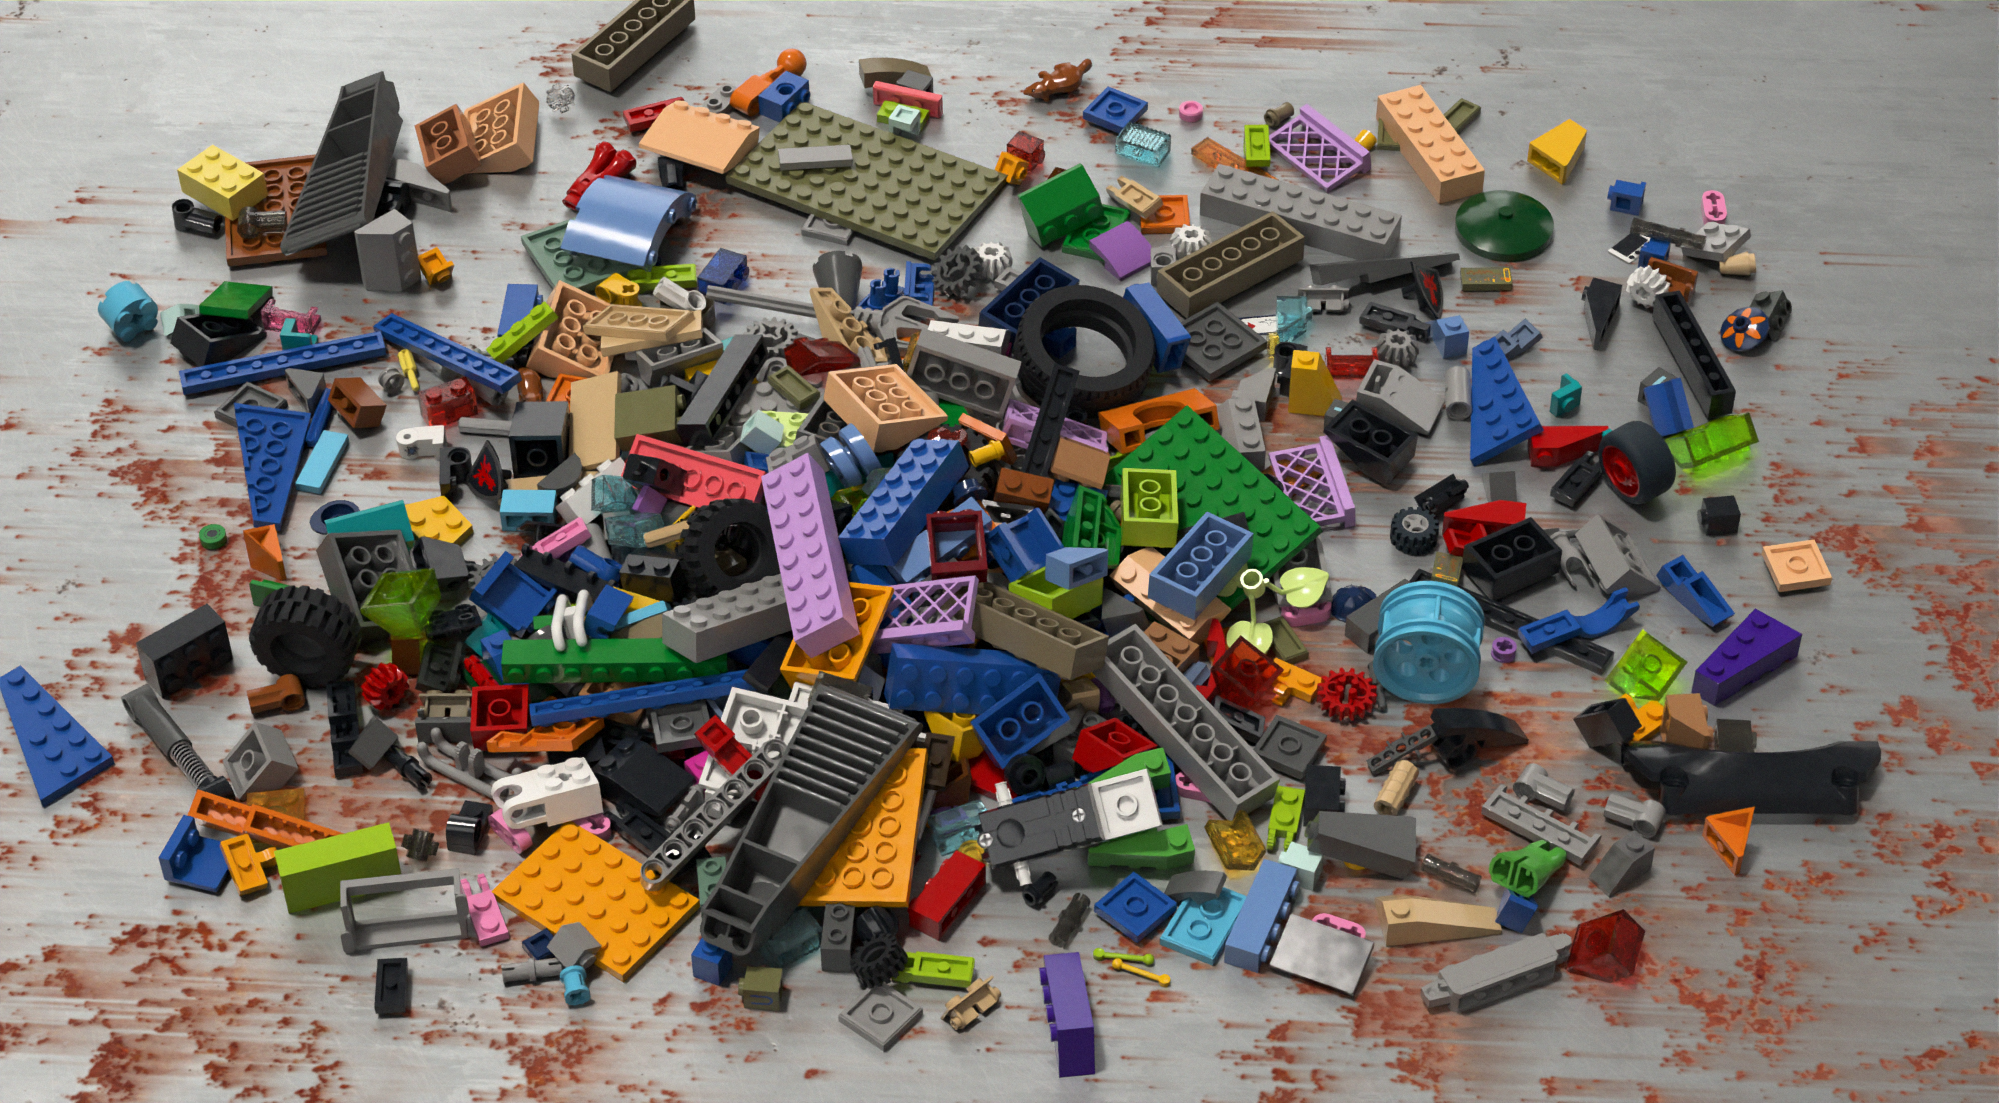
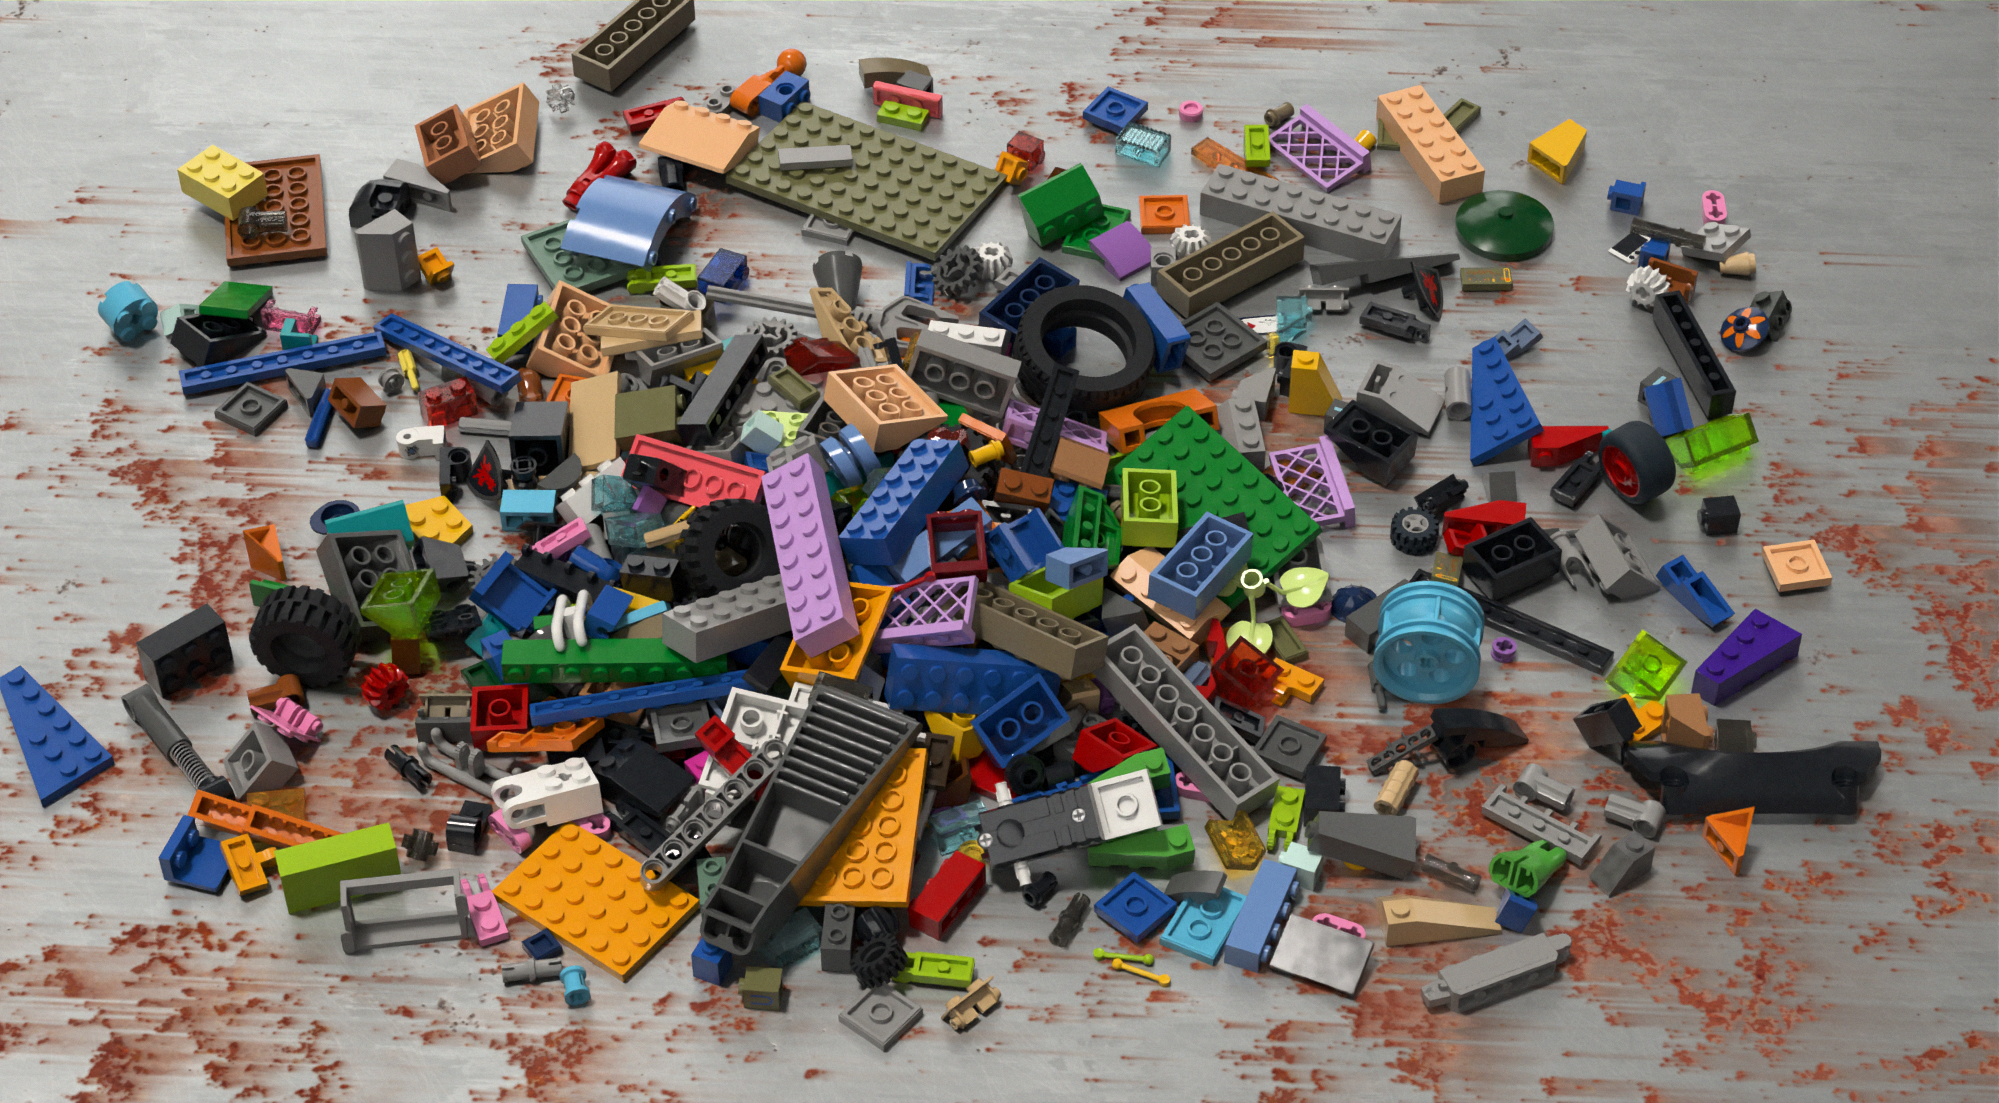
(188, 217): black piece -> none
(212, 536): green tile -> none
(271, 455): blue wing -> none
(292, 720): none -> bright pink hinge
(322, 462): medium azure tile -> none
(343, 727): black slope -> none
(348, 166): dark grey brick -> none
(372, 742): dark grey slope -> none
(391, 985): black plate -> none
(440, 668): pearl dark grey bracket -> none
(479, 672): red axle -> none
(520, 357): black hinge -> none
(524, 473): none -> black wheel
(574, 946): light grey brick -> none
(618, 291): yellow piece -> none
(885, 294): blue connector -> none
(904, 119): light aqua panel -> none
(930, 576): none -> red hinge
(1063, 79): dark orange animal -> none
(1068, 1013): dark purple wedge -> none
(1135, 197): tan hinge -> none
(1349, 365): clear red hinge -> none
(1360, 698): red gear -> none
(1397, 348): light grey gear -> none
(1450, 336): medium blue slope -> none
(1565, 626): blue piece -> none
(1566, 397): teal bracket -> none
(1600, 307): black slope -> none
(1606, 947): clear red slope -> none

